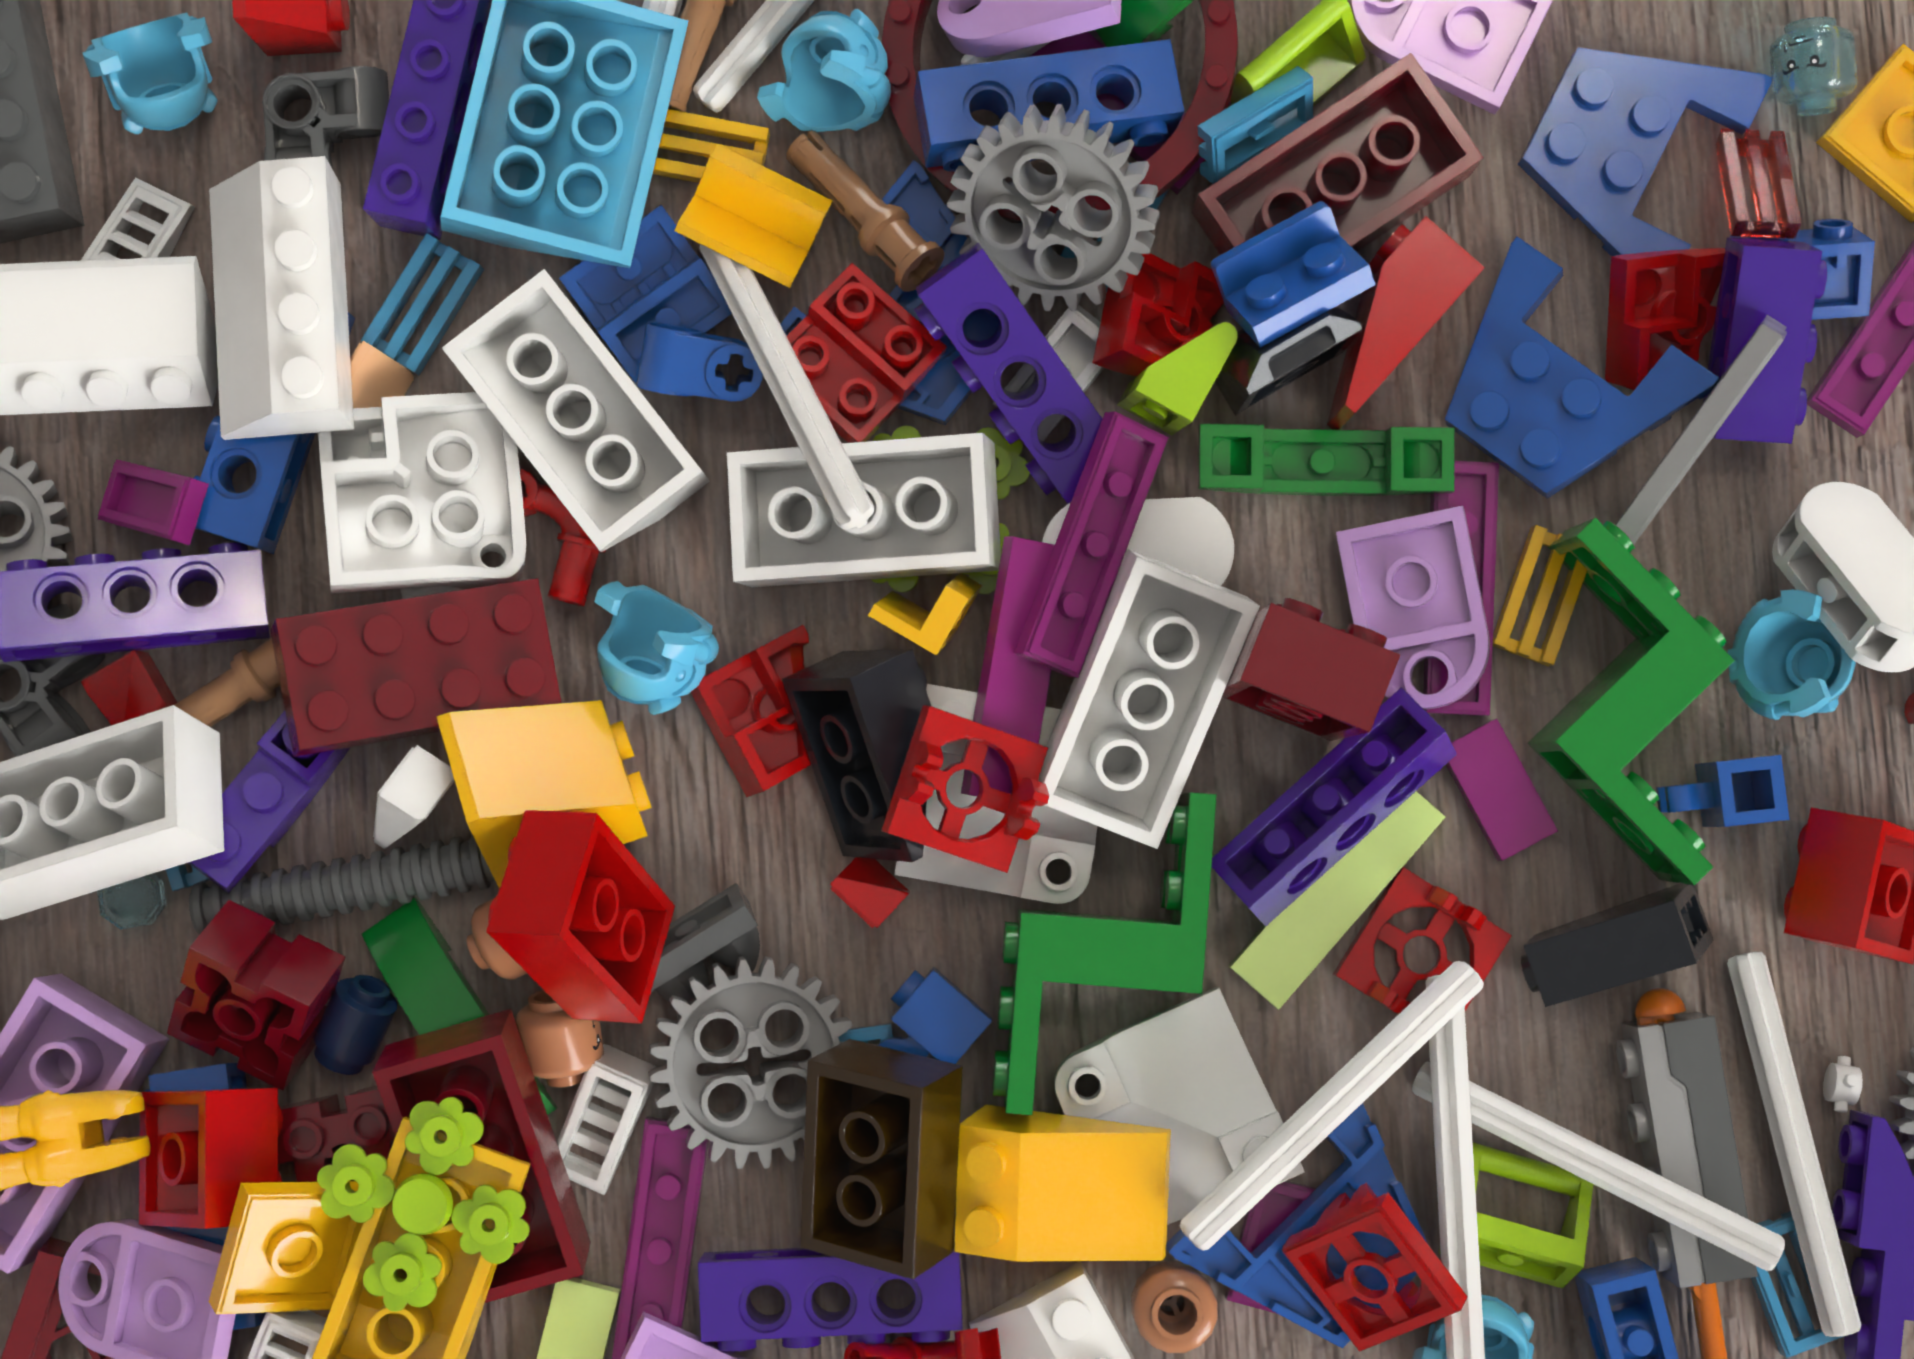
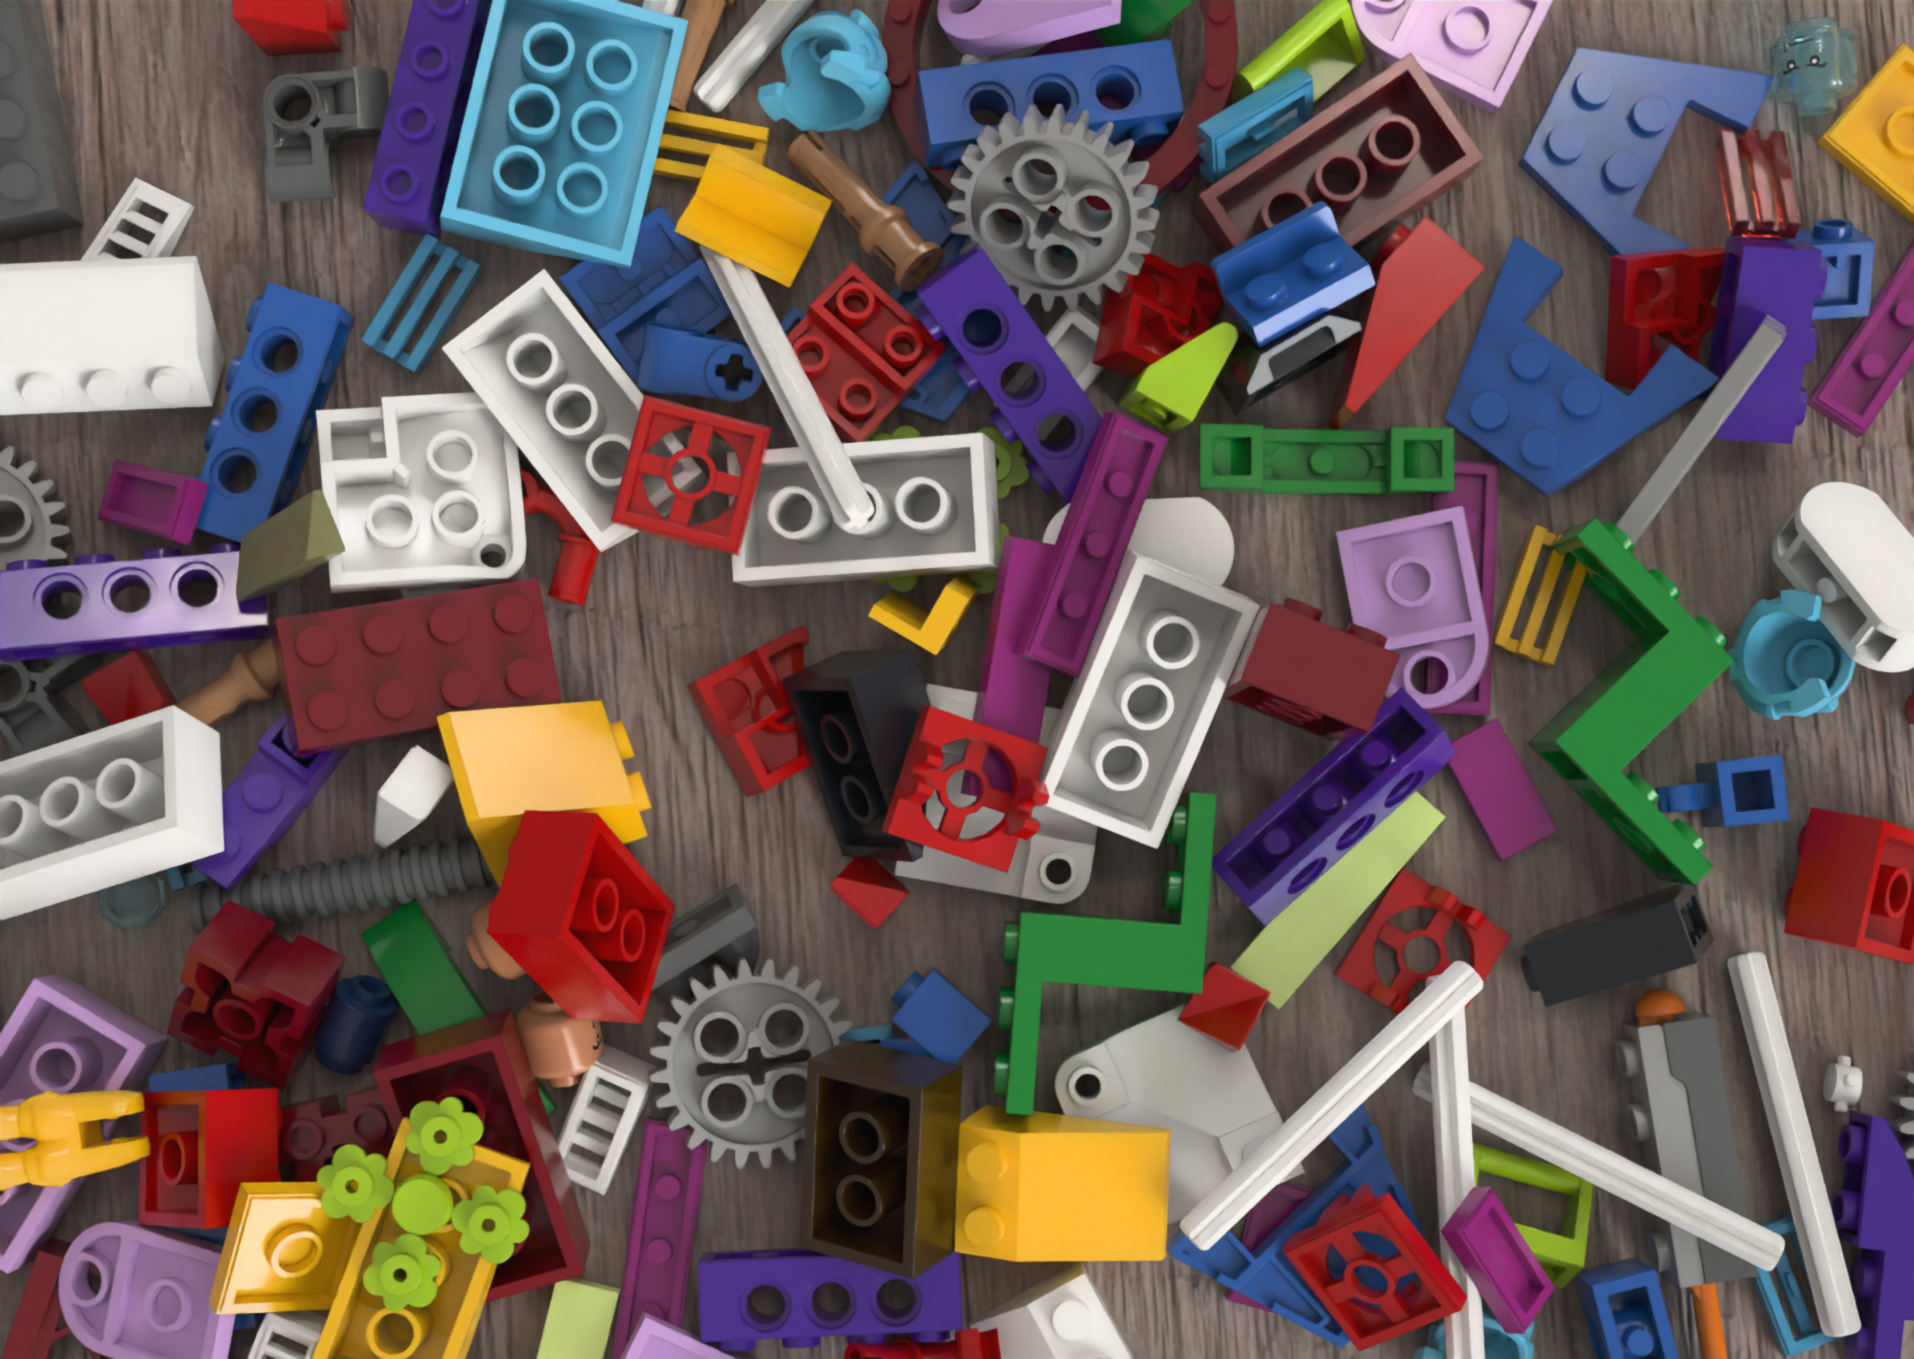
(155, 72): medium azure helmet -> none
(281, 300): white slope -> none
(287, 547): none -> olive slope
(376, 376): light nougat slope -> none
(652, 647): medium azure helmet -> none
(656, 420): none -> red piece
(1183, 1326): nougat head -> none
(1225, 1007): none -> red slope
(1498, 1260): none -> magenta tile

